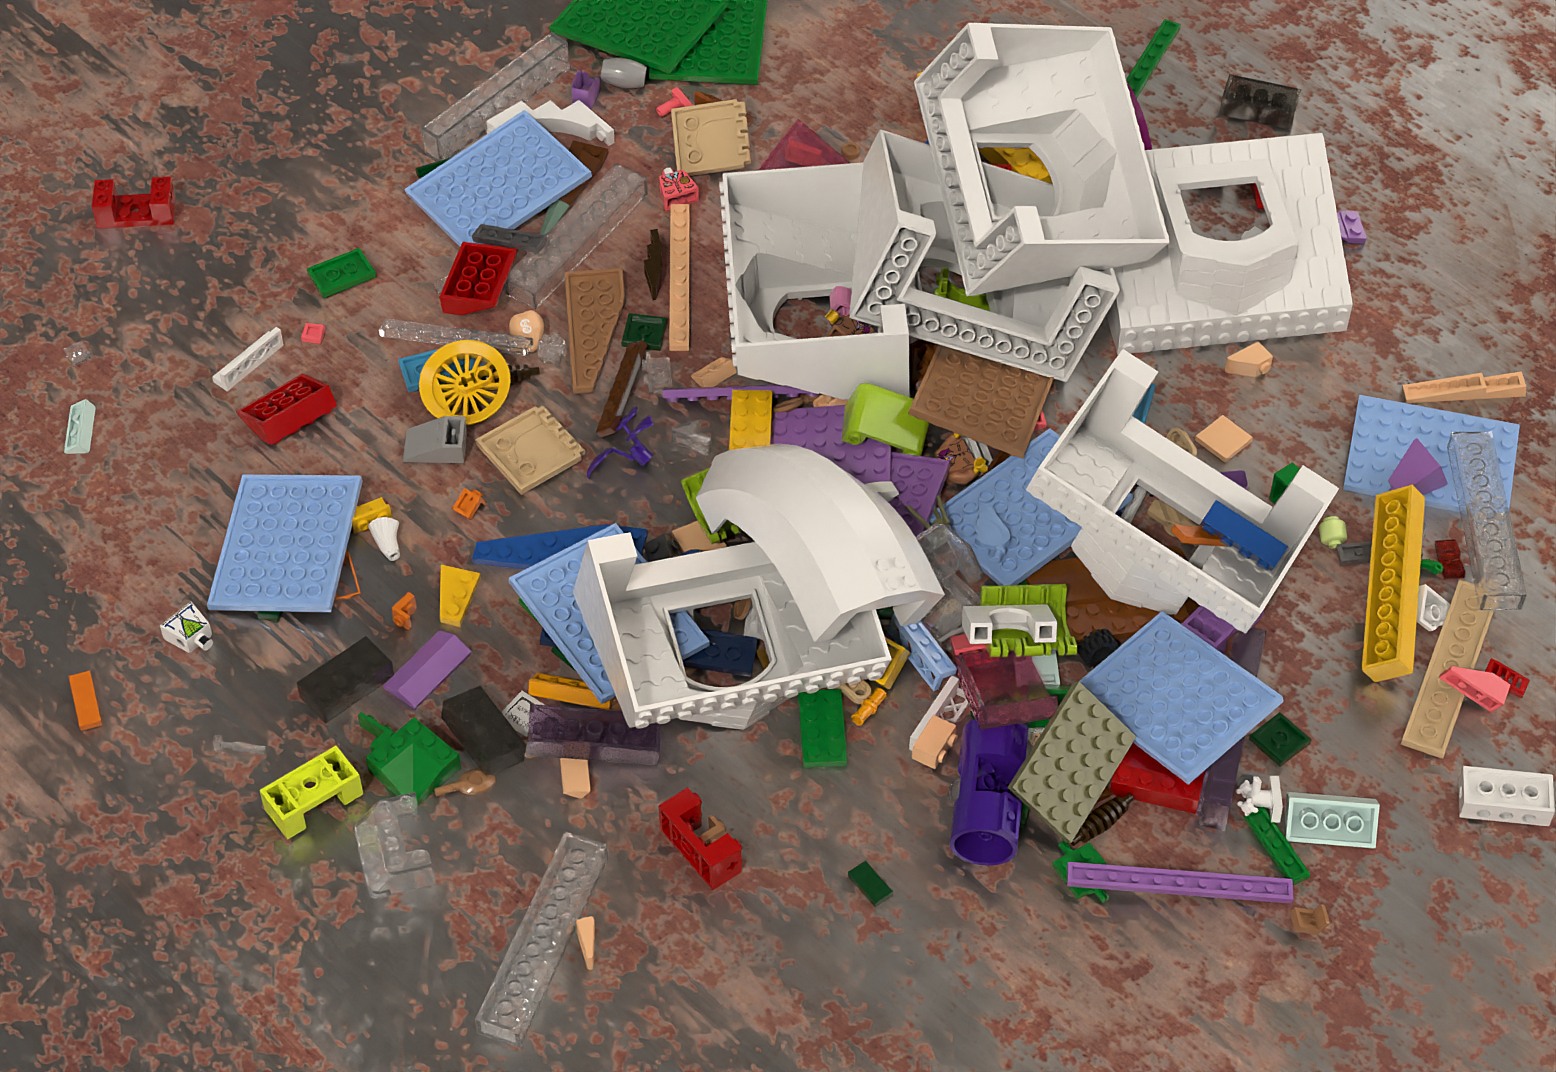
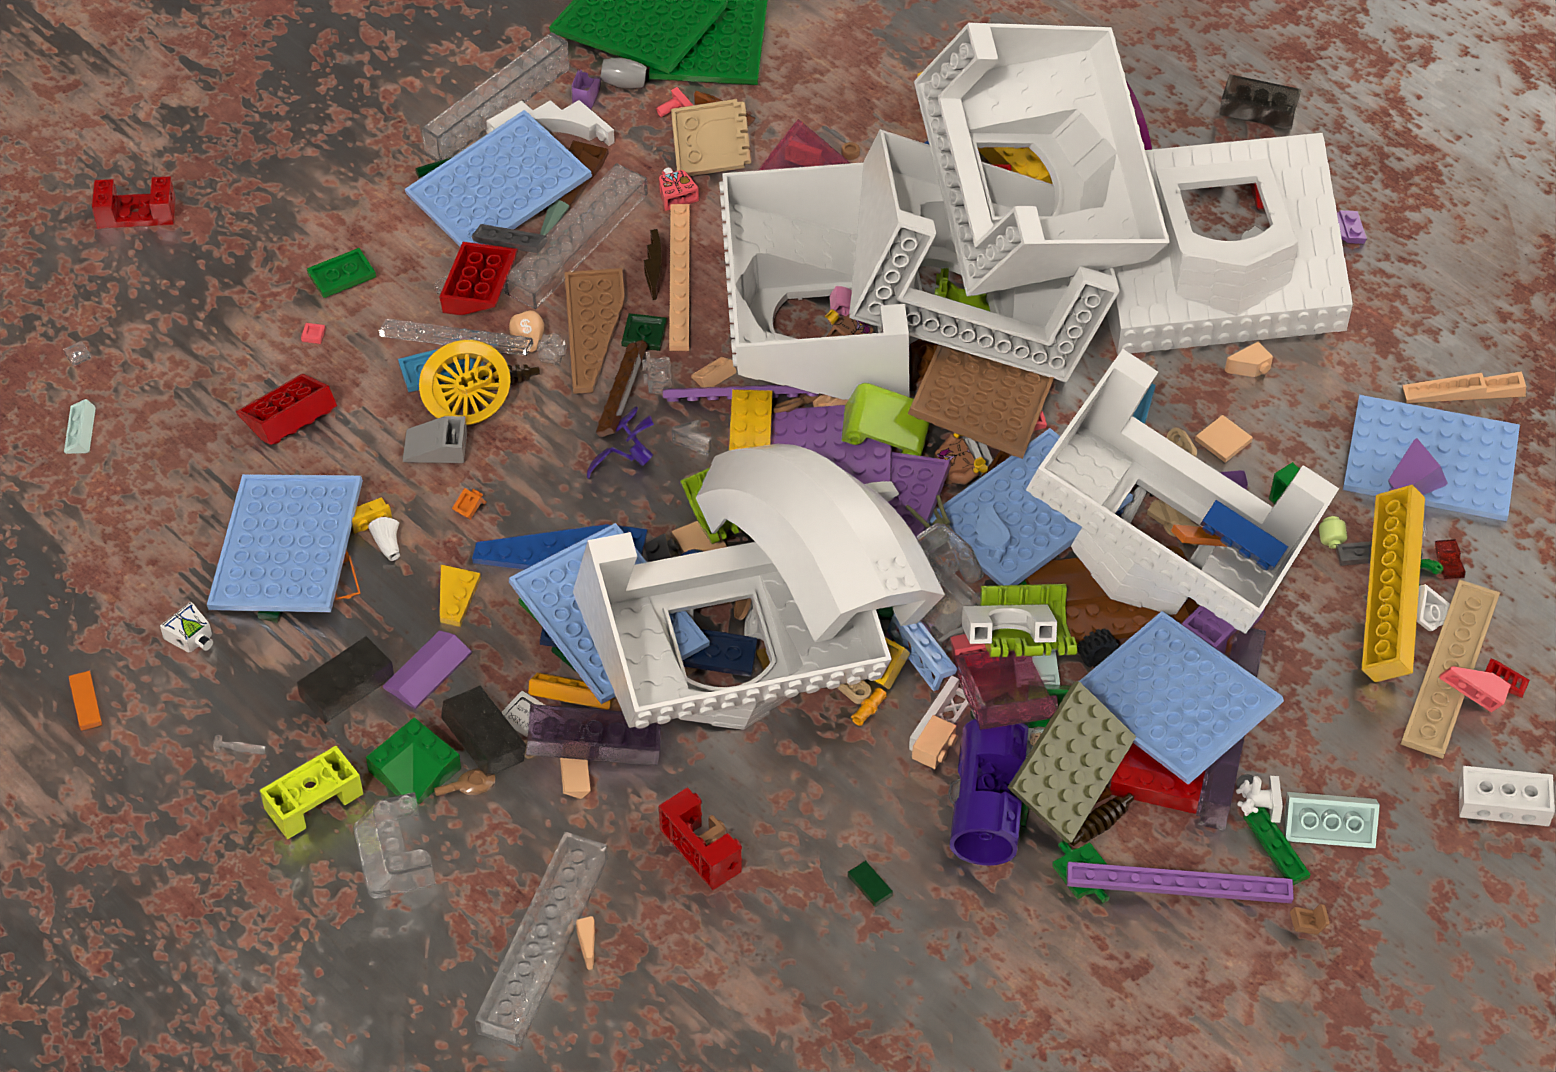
(249, 359): white fence -> none
(371, 725): green bracket -> none
(403, 610): orange bracket -> none
(530, 448): tan hinge -> none
(822, 728): green plate -> none
(1152, 55): green tile -> none
(1280, 739): dark green tile -> none
(1486, 521): clear brick -> none

